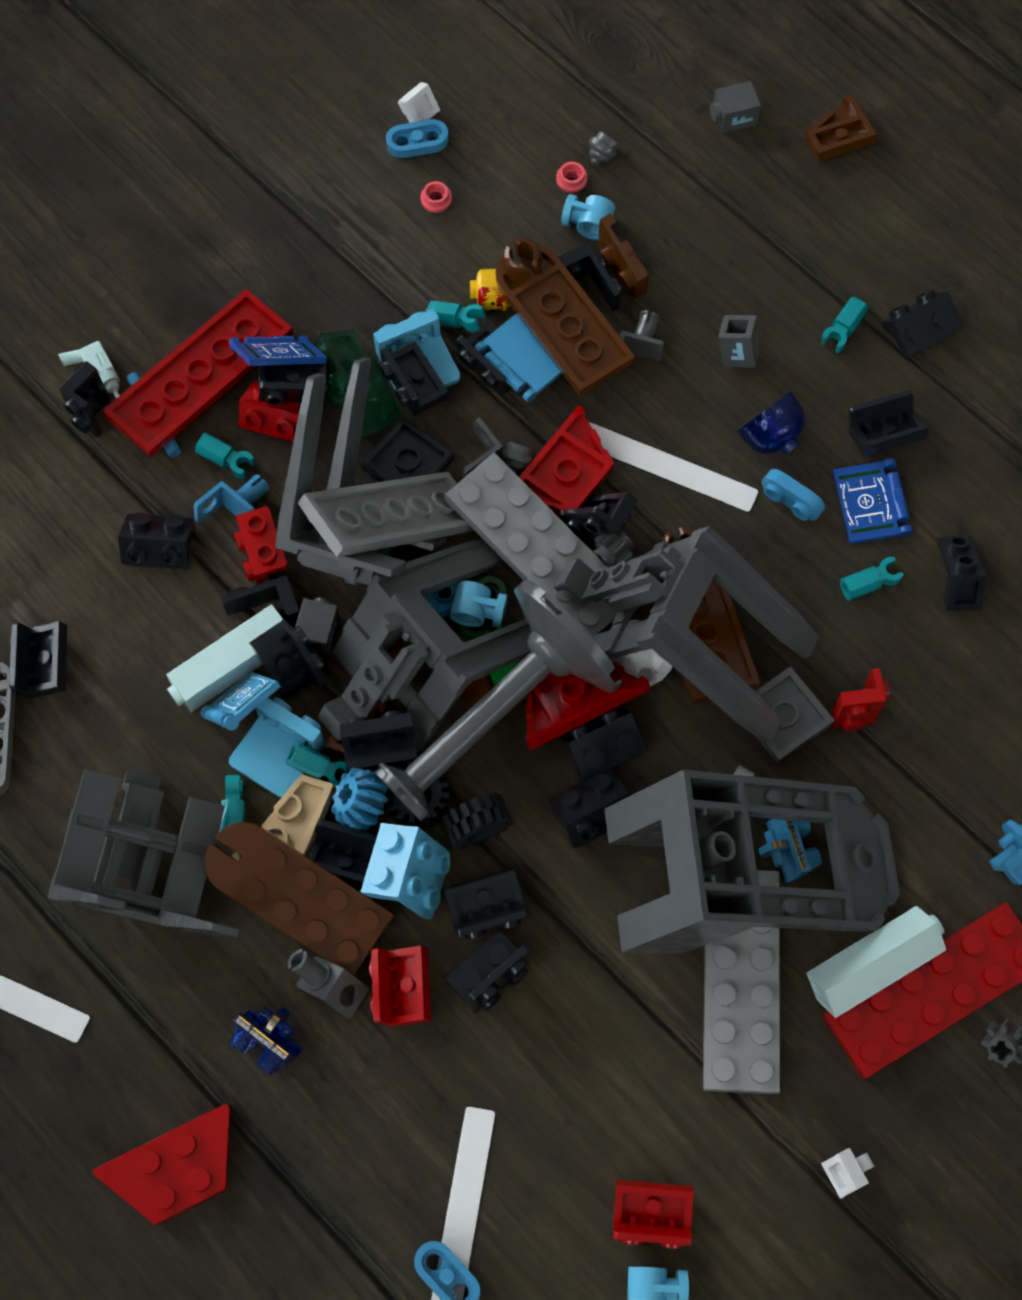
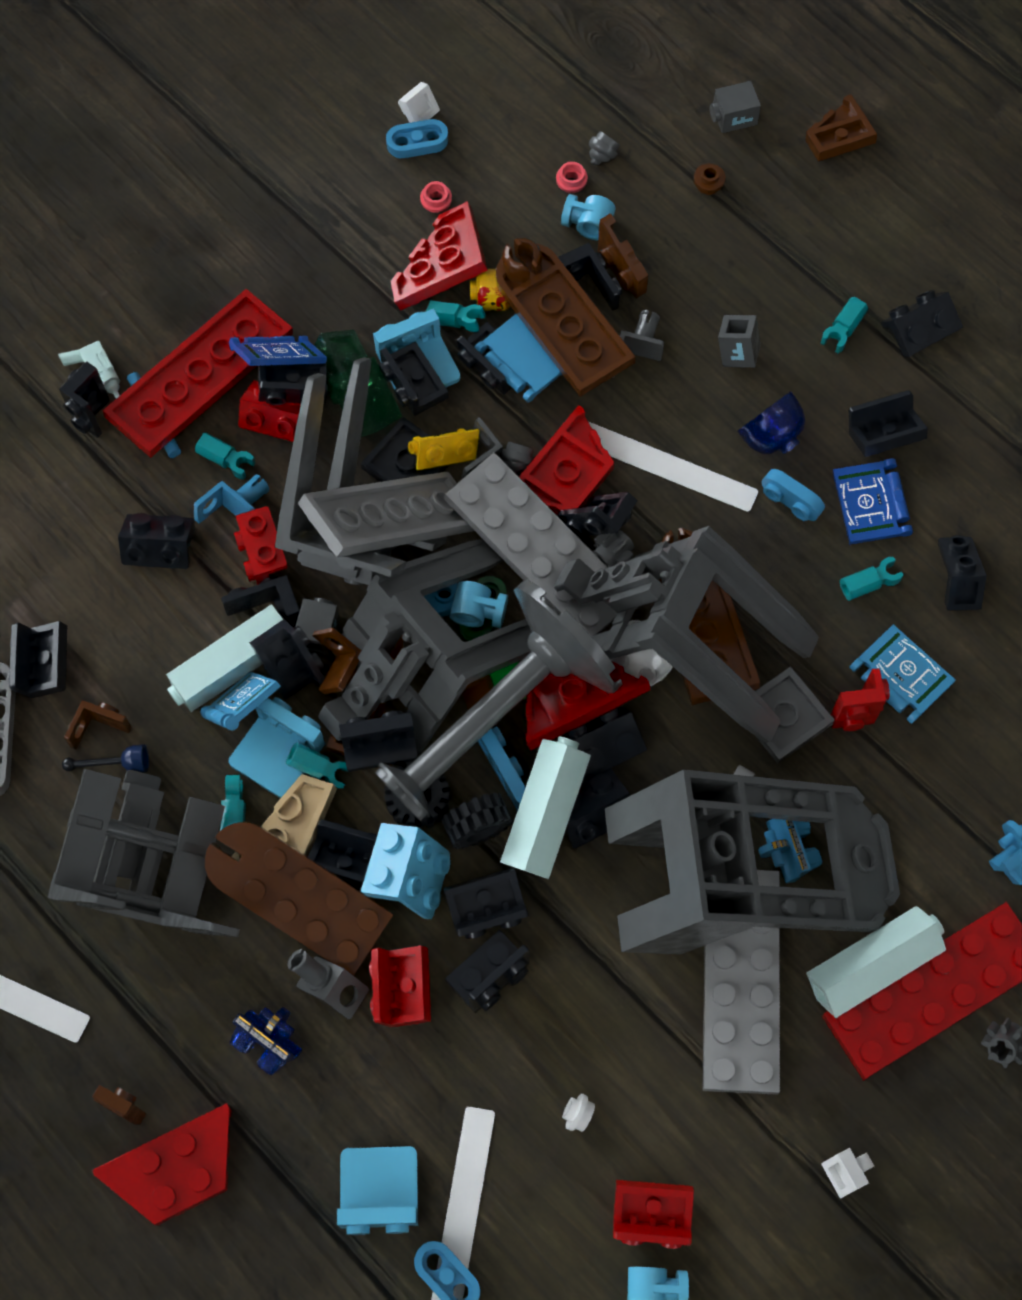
(103, 713): none -> reddish brown bracket
(119, 1103): none -> reddish brown plate
(132, 758): none -> hinge
(344, 665): none -> reddish brown bracket
(359, 799): dark azure gear -> none
(378, 1189): none -> medium azure bracket
(443, 260): none -> red plate
(445, 448): none -> yellow hinge
(506, 768): none -> dark azure hinge
(546, 807): none -> light aqua brick
(578, 1113): none -> white plate
(709, 185): none -> reddish brown plate
(910, 672): none -> dark azure piece

